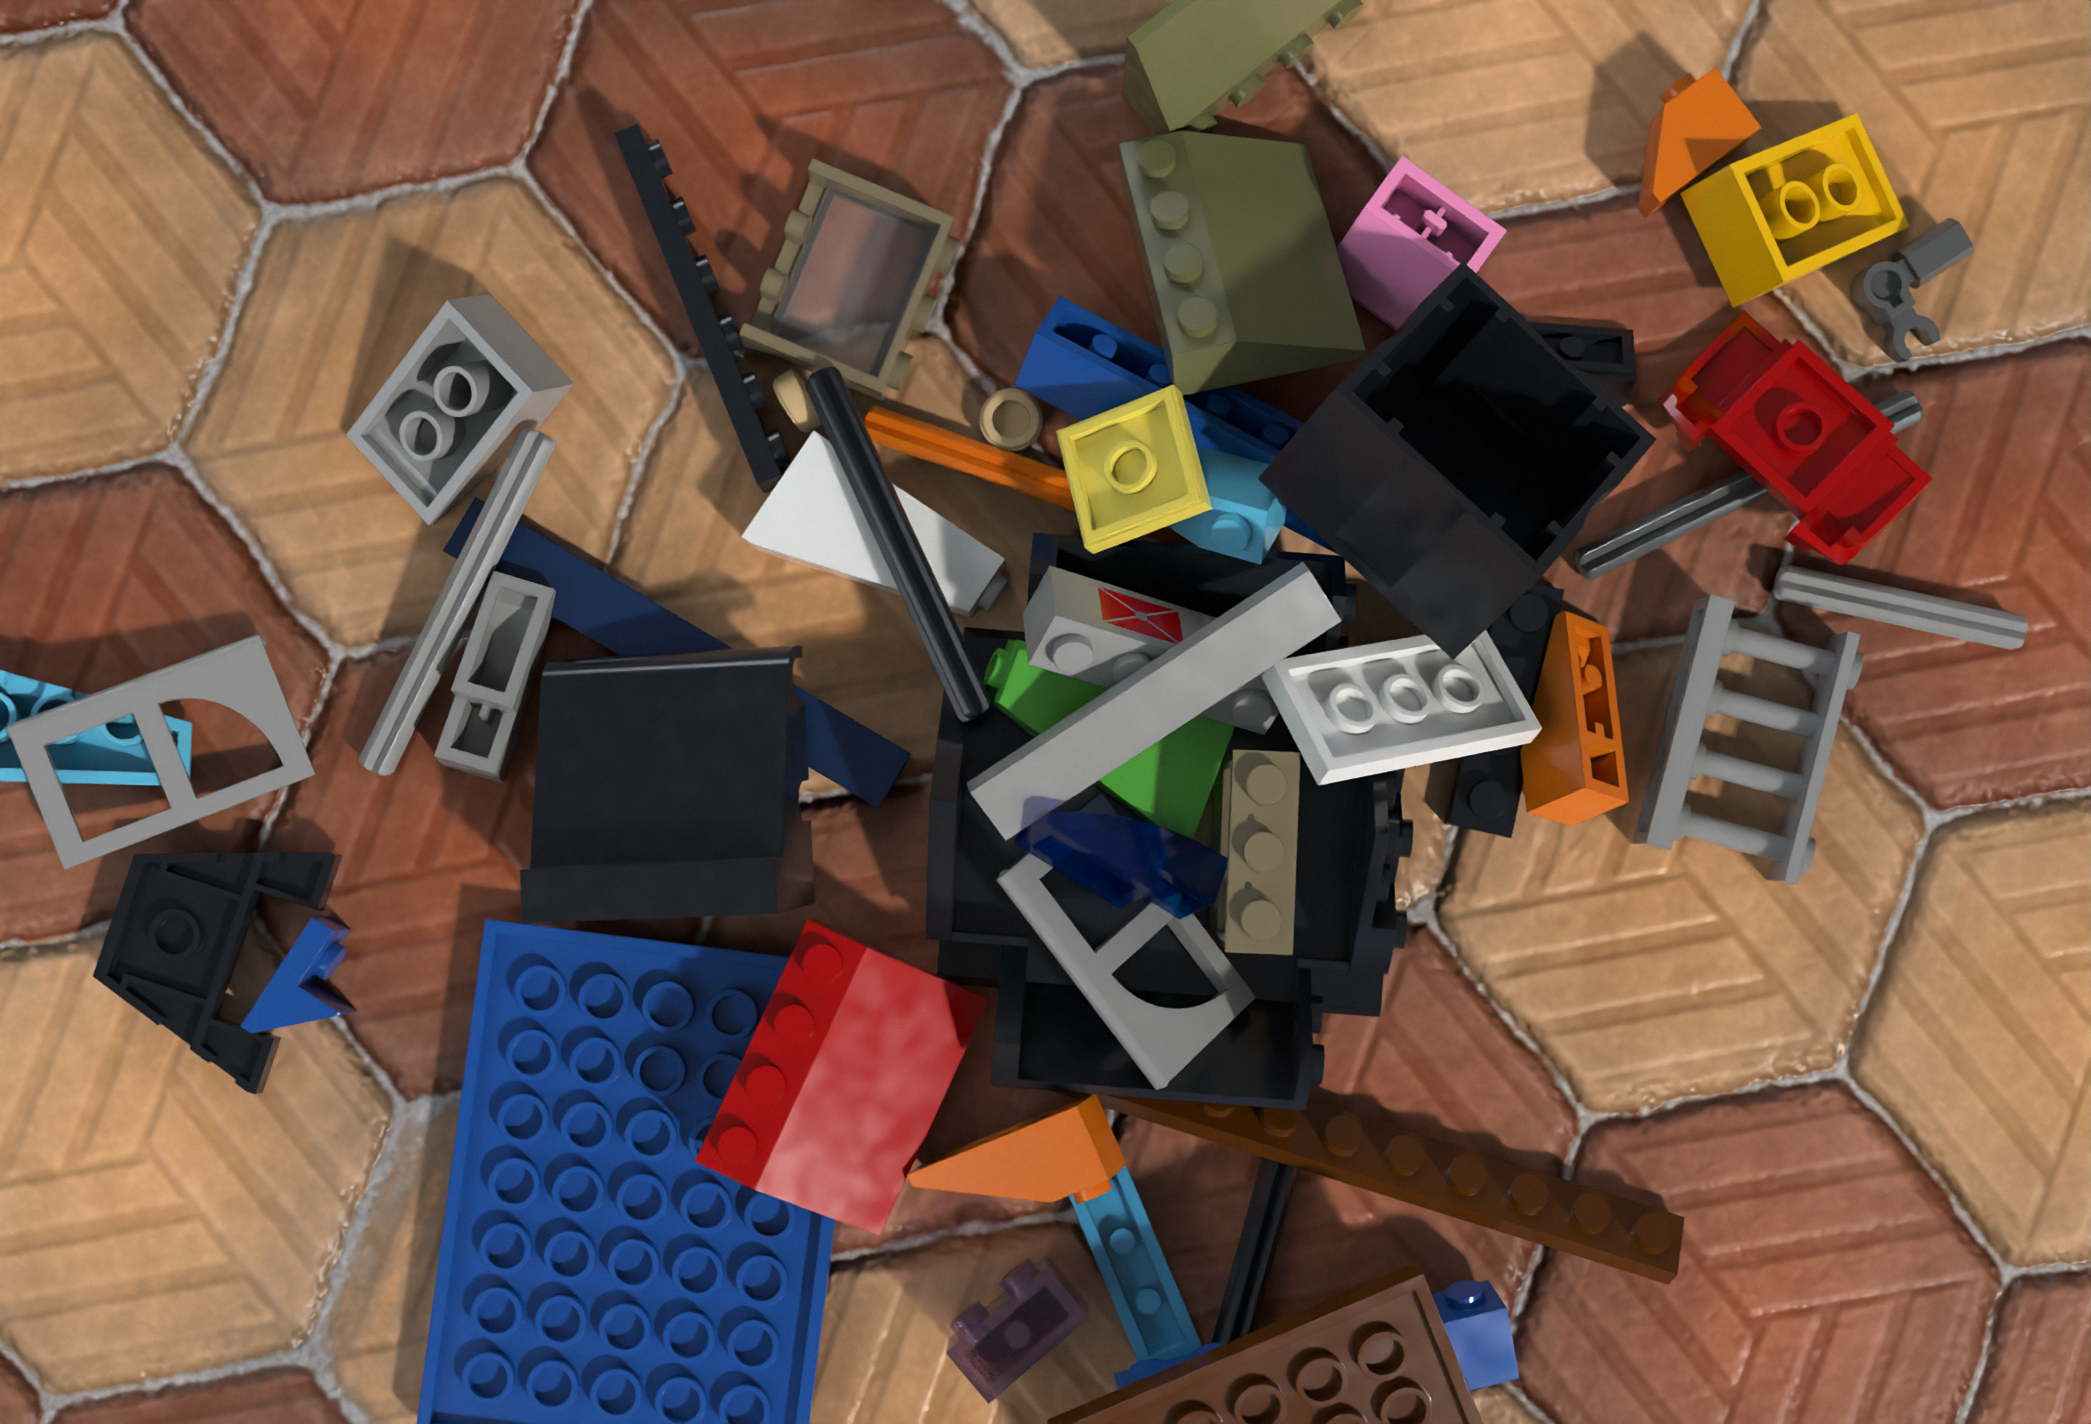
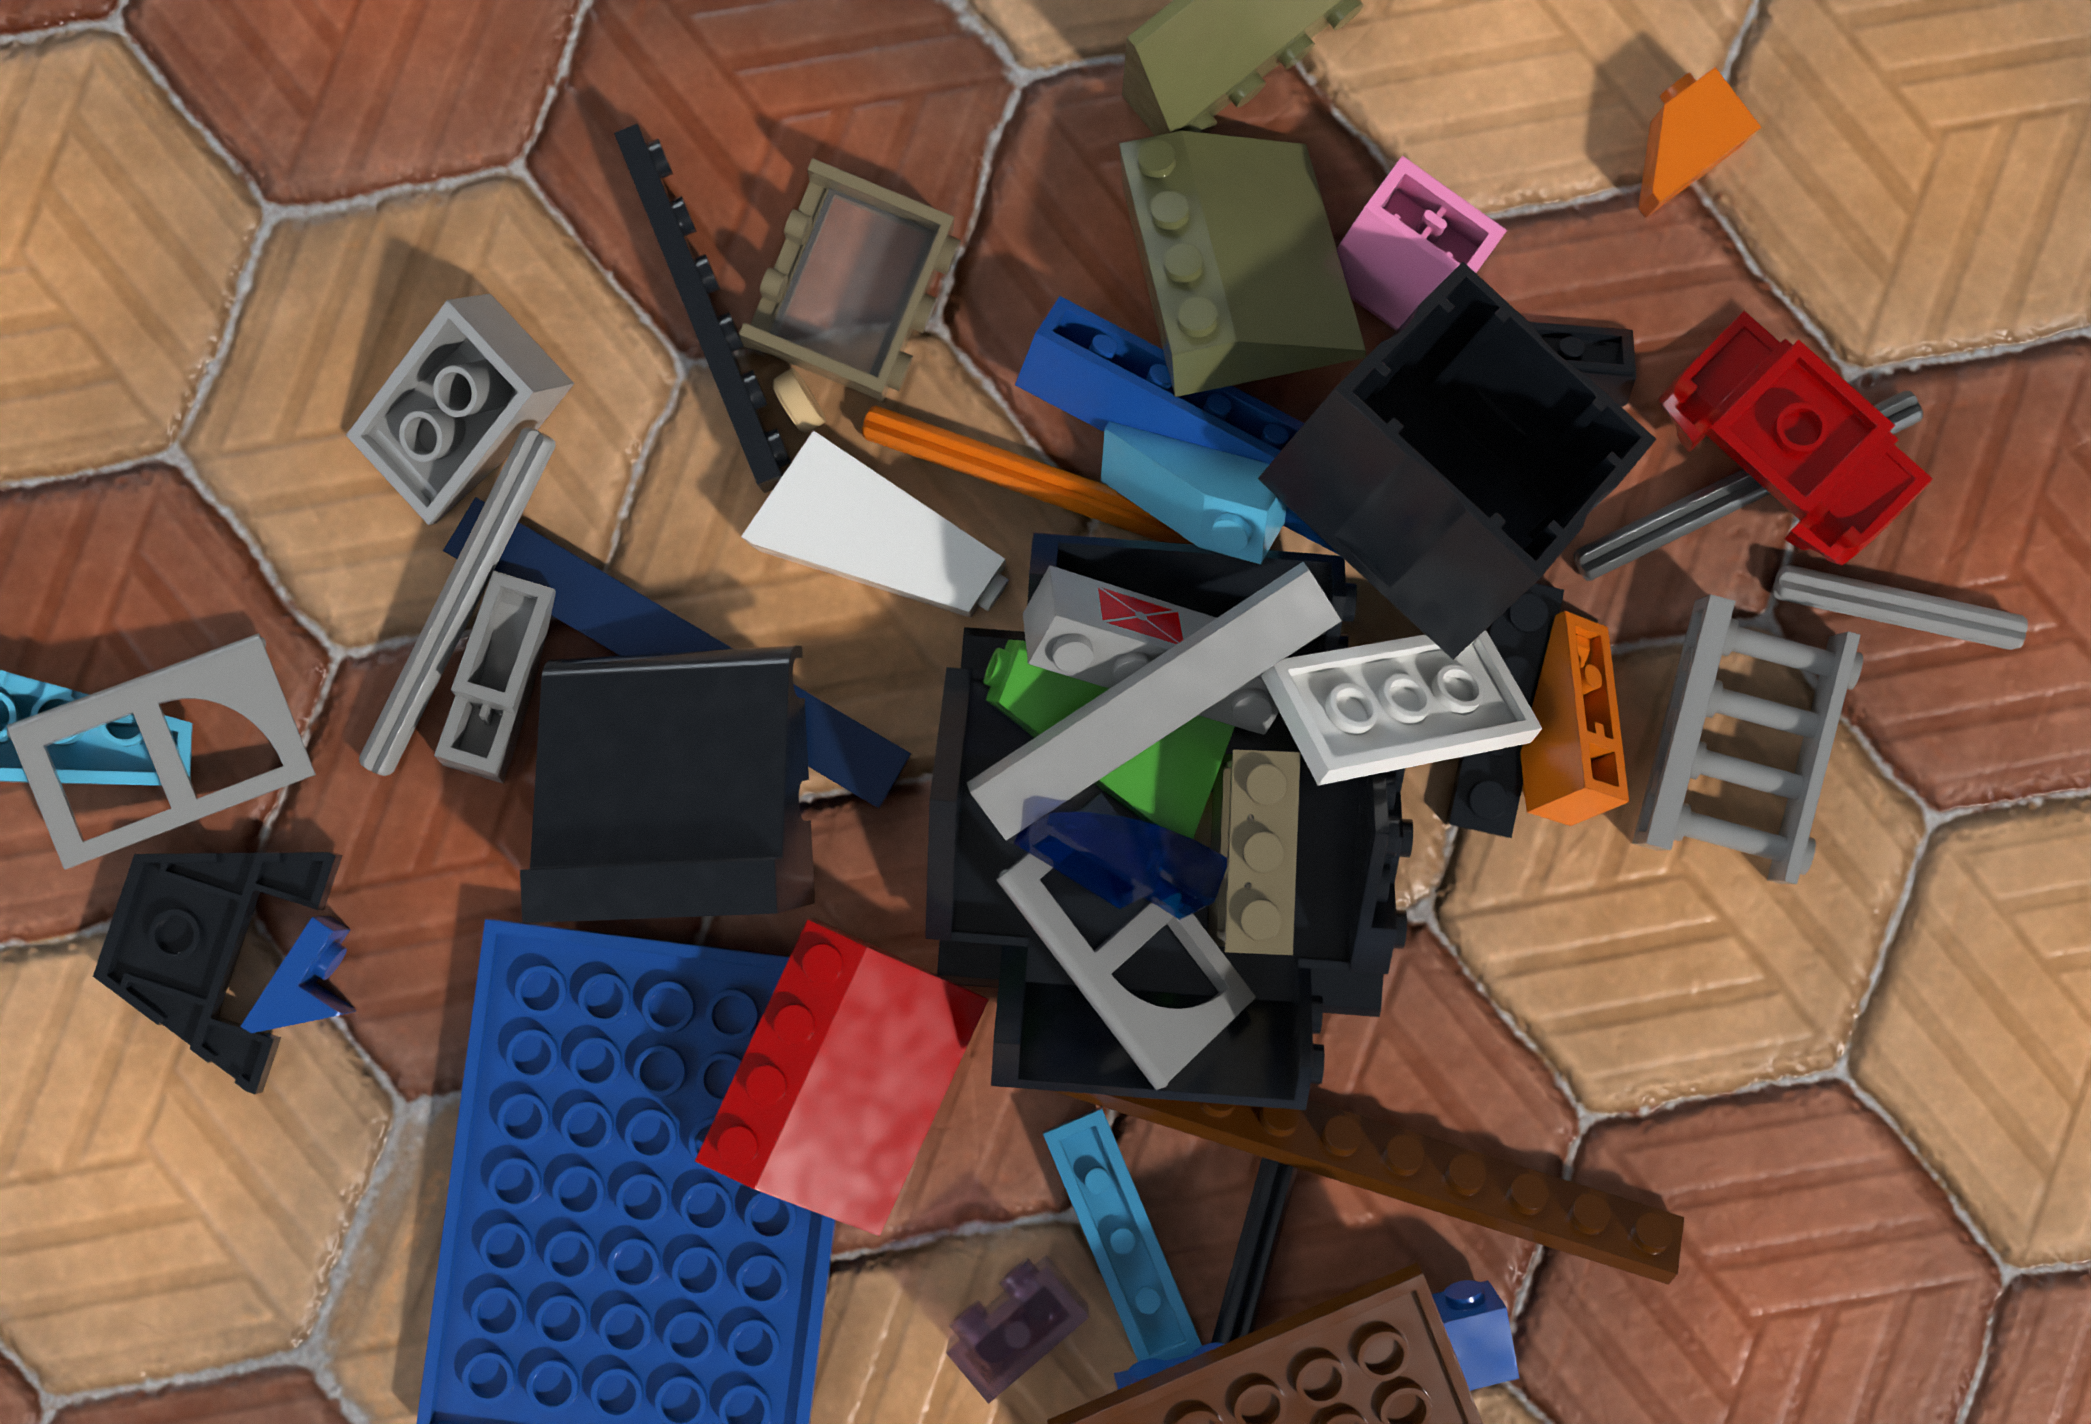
(899, 544): black axle -> none
(1011, 420): tan tile -> none
(1034, 1160): orange slope -> none
(1133, 469): light yellow tile -> none
(1794, 209): yellow slope -> none
(1885, 286): dark grey bar -> none

